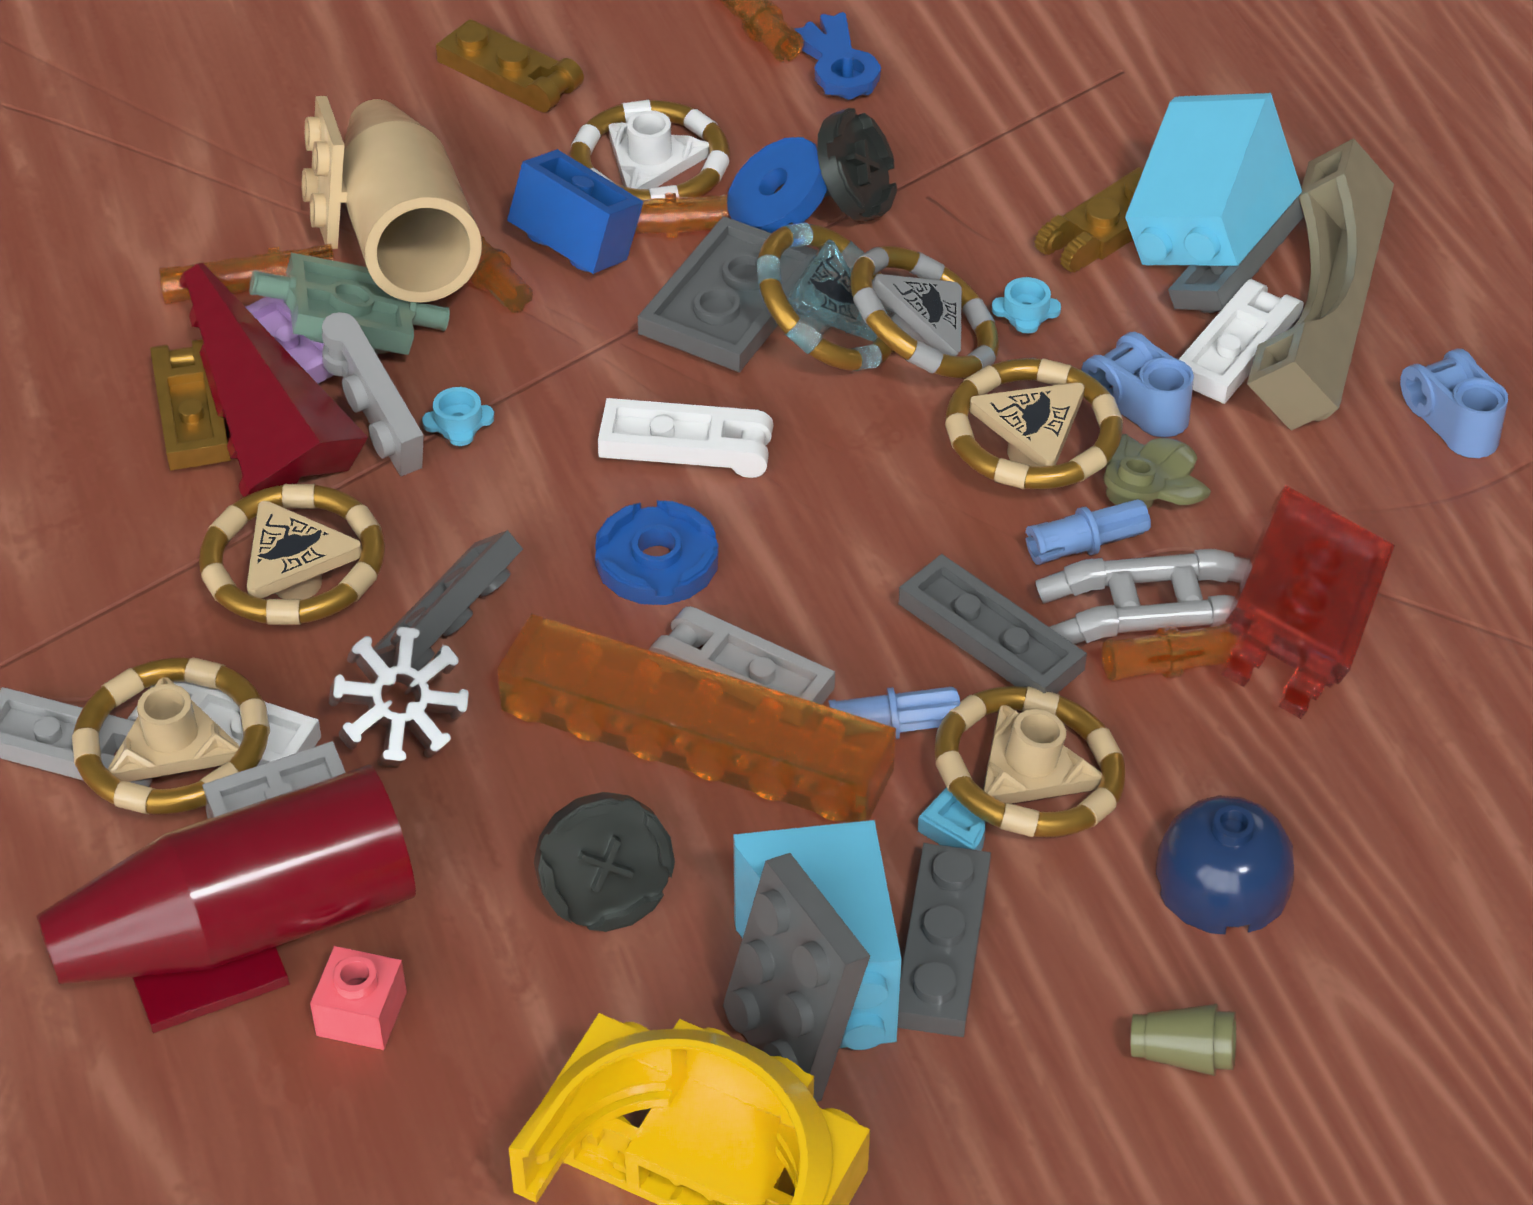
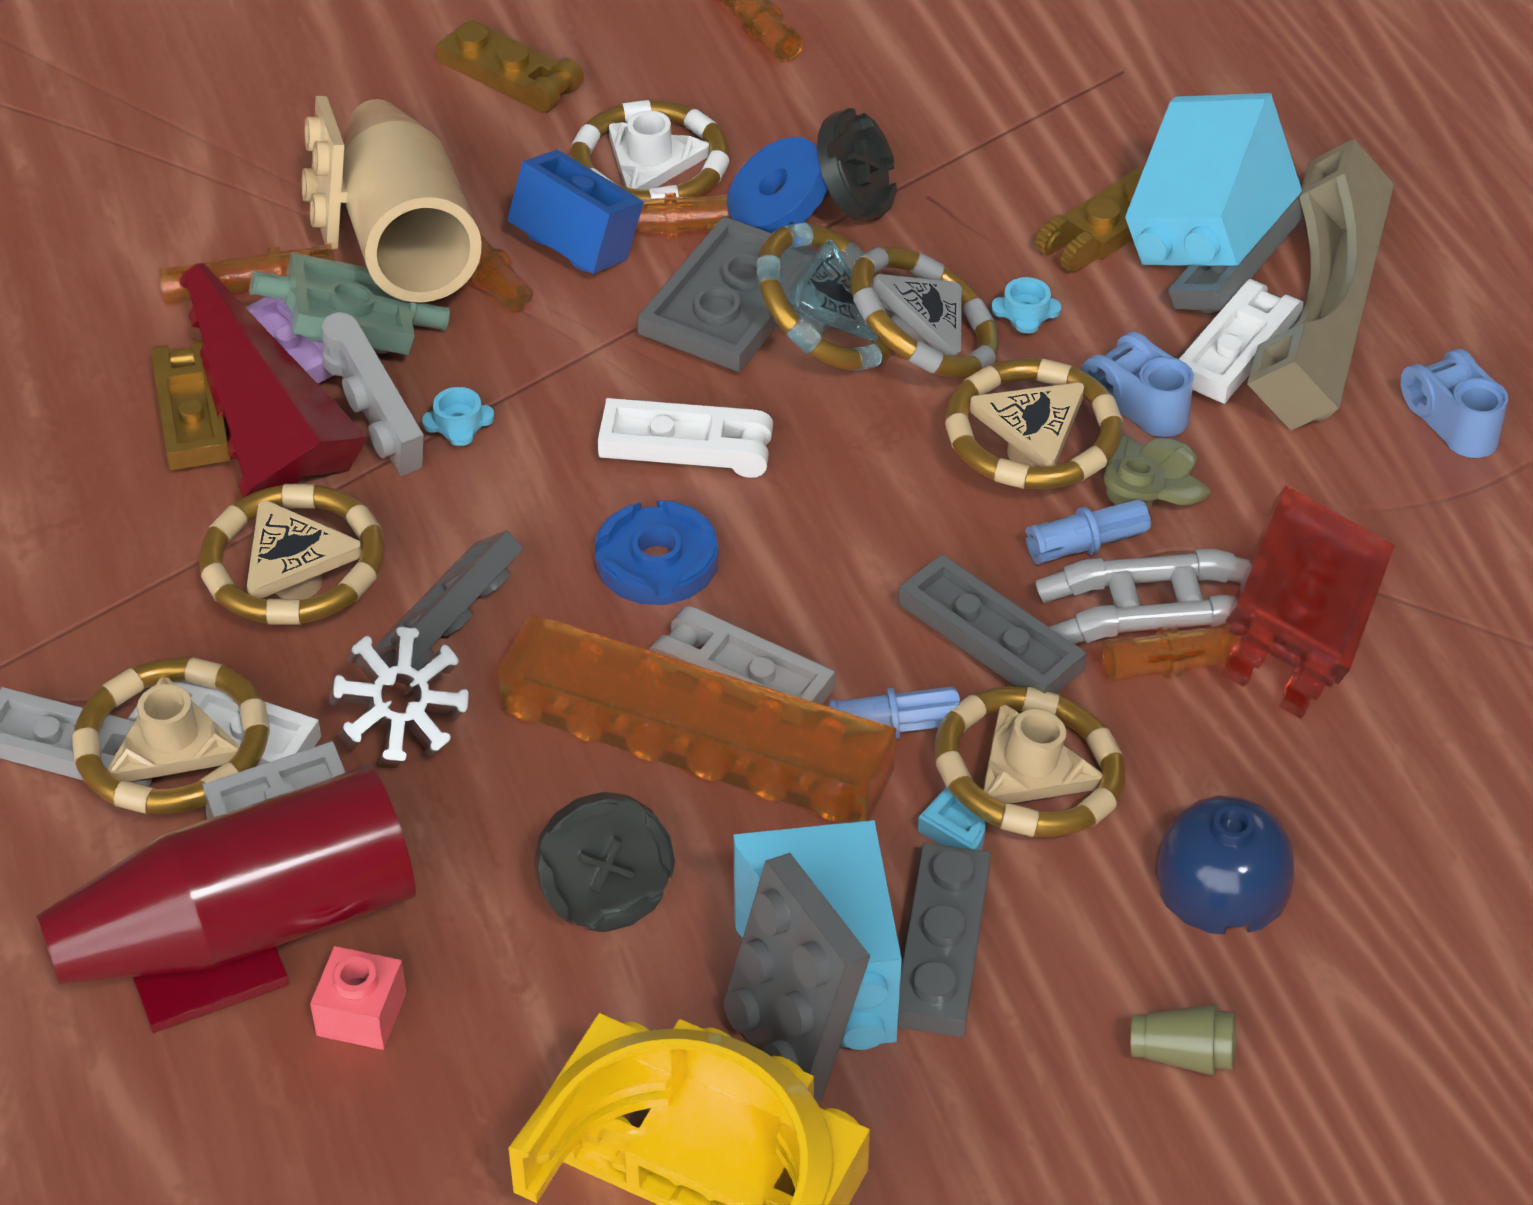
(839, 67): blue piece -> none

